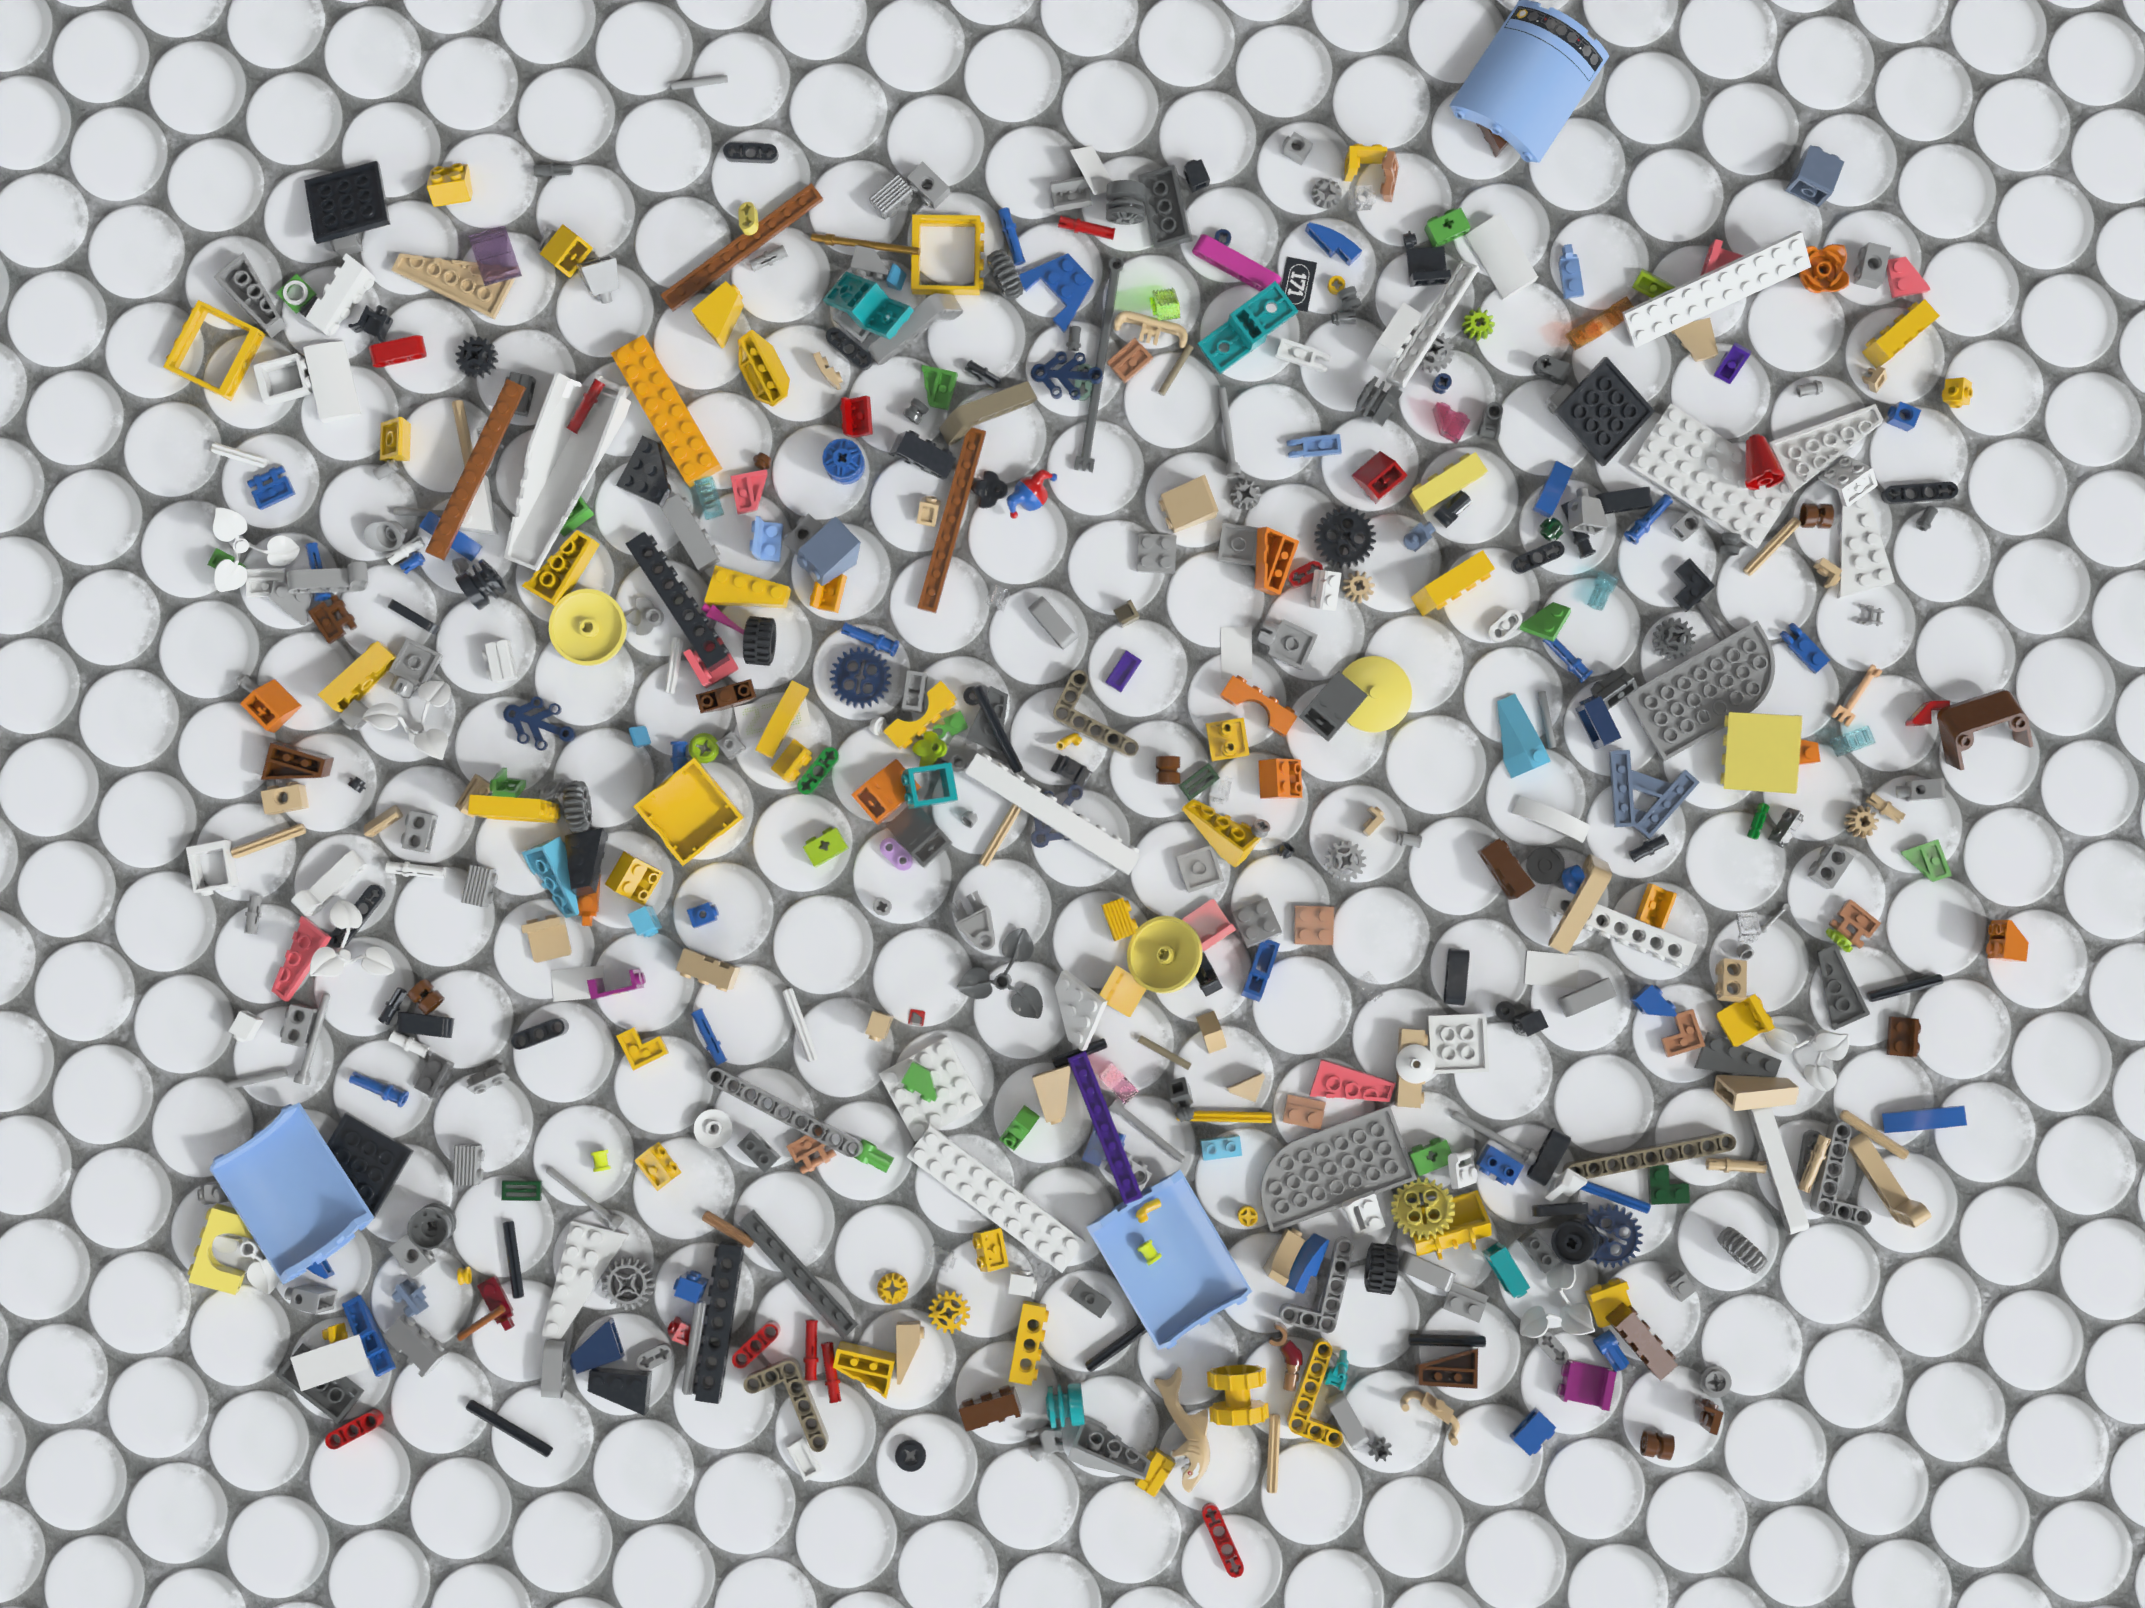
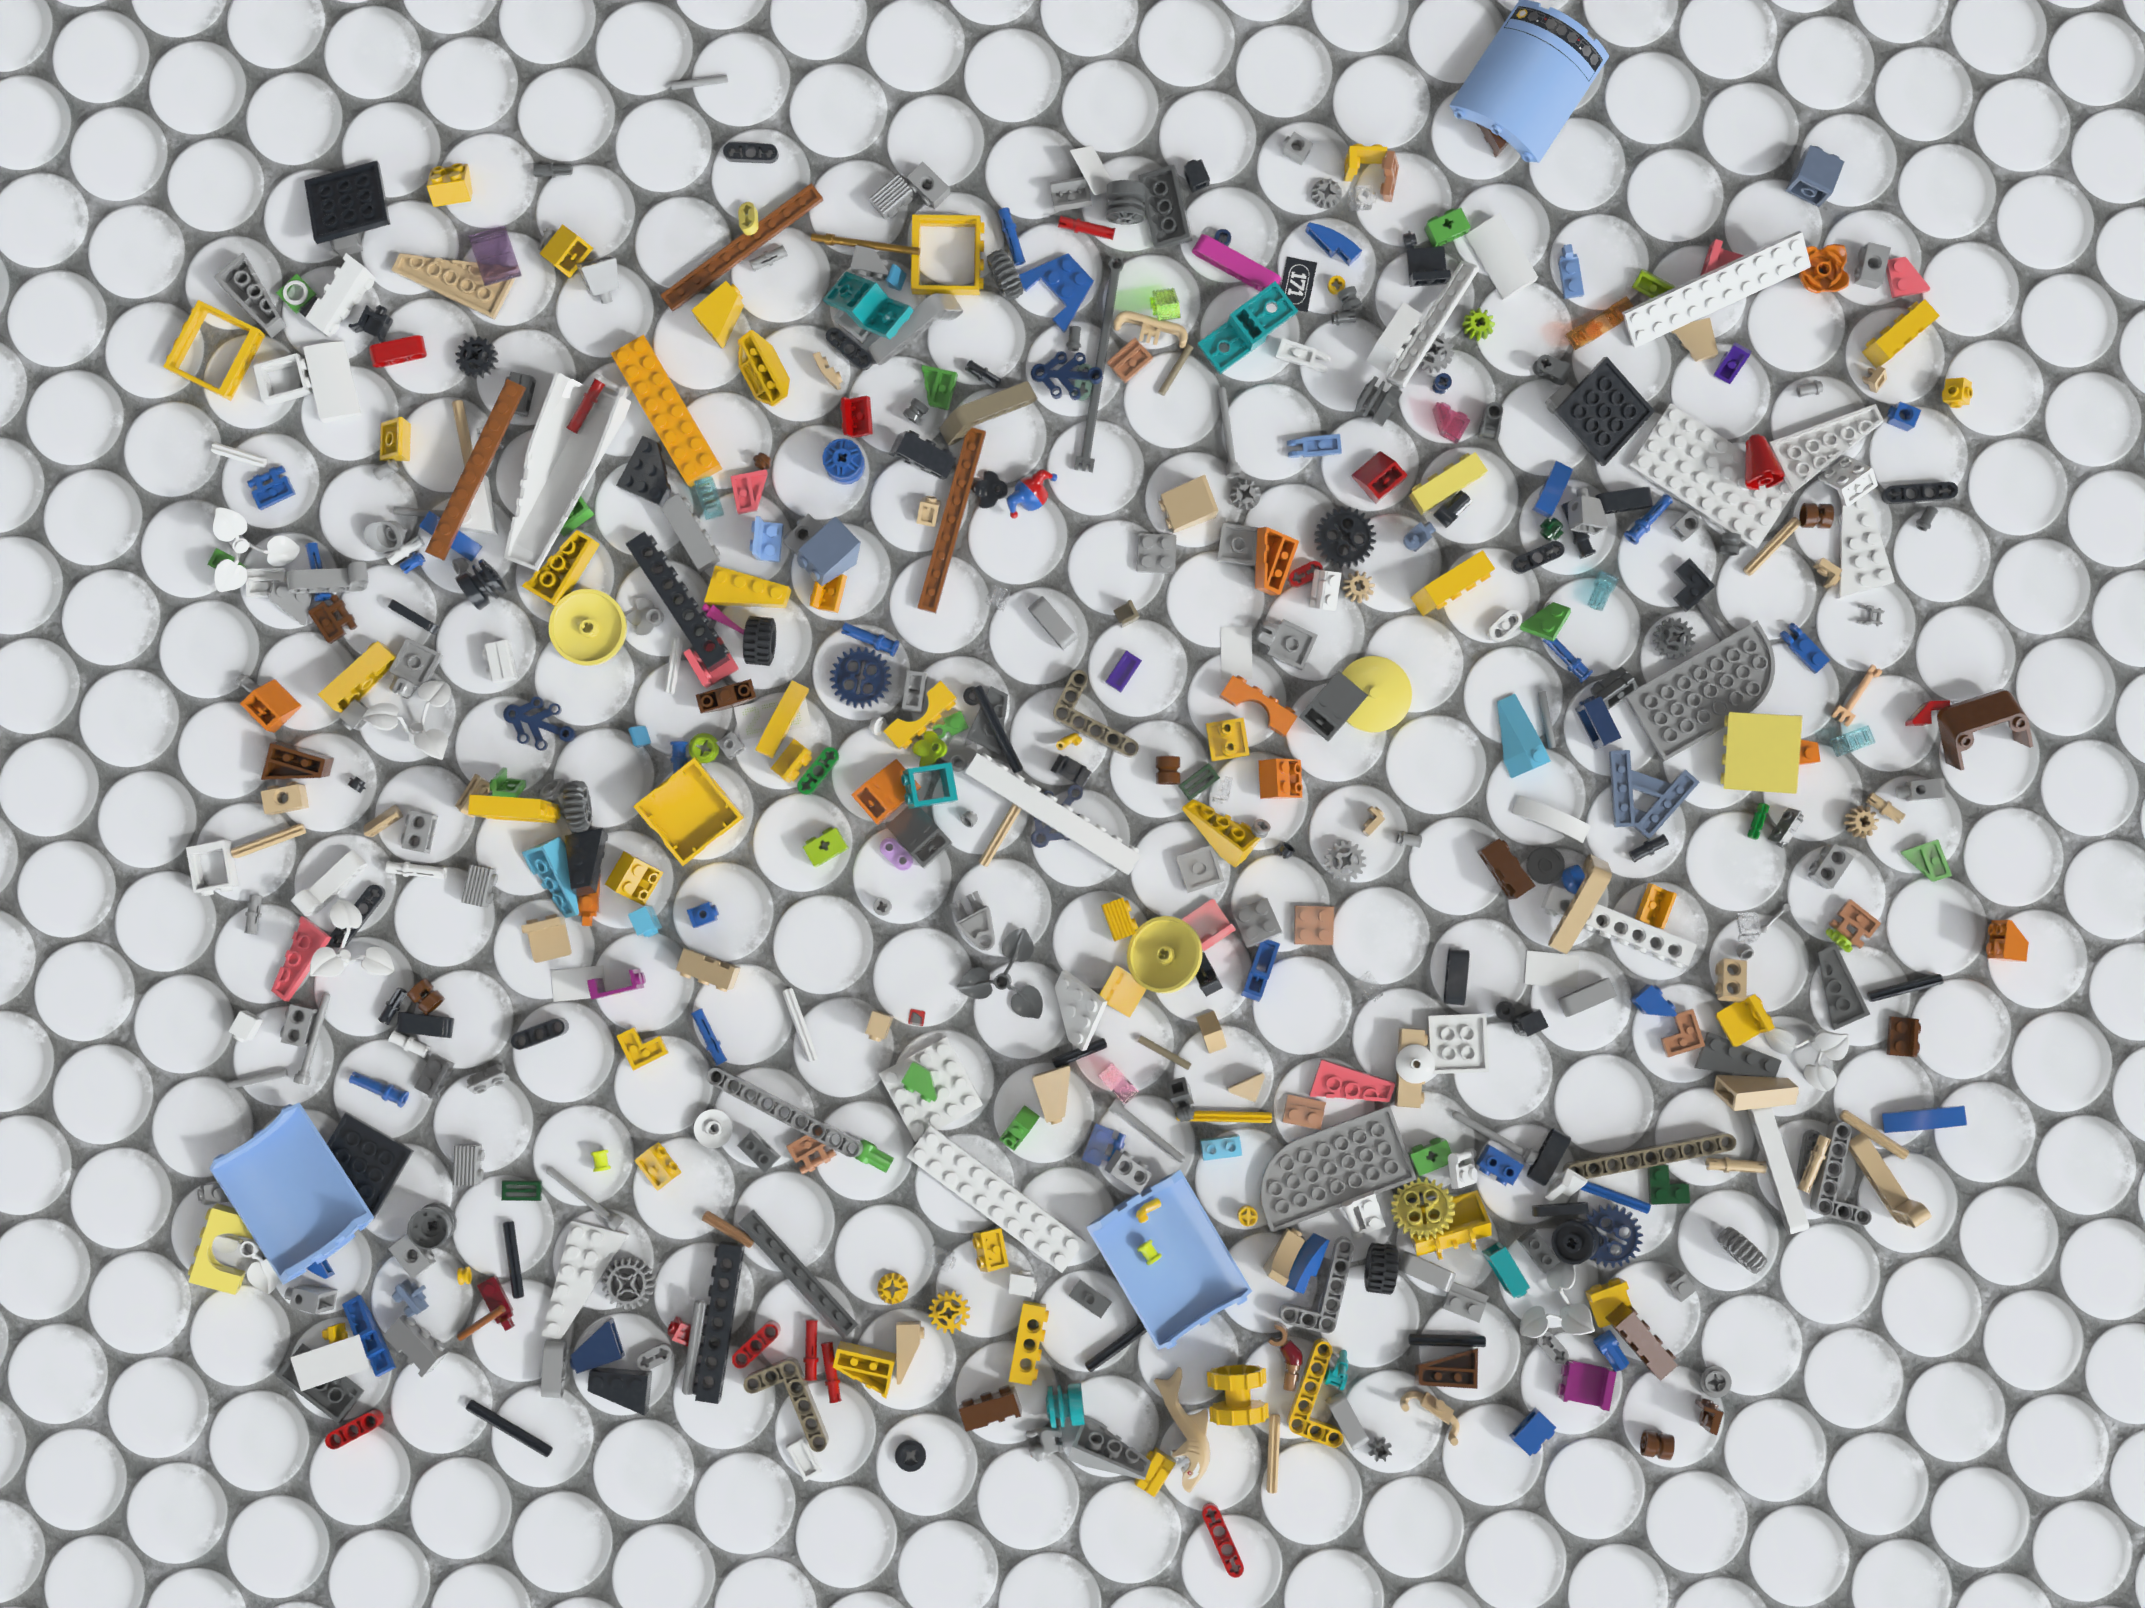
(690, 1286): blue brick -> none
(1105, 1128): dark purple tile -> none

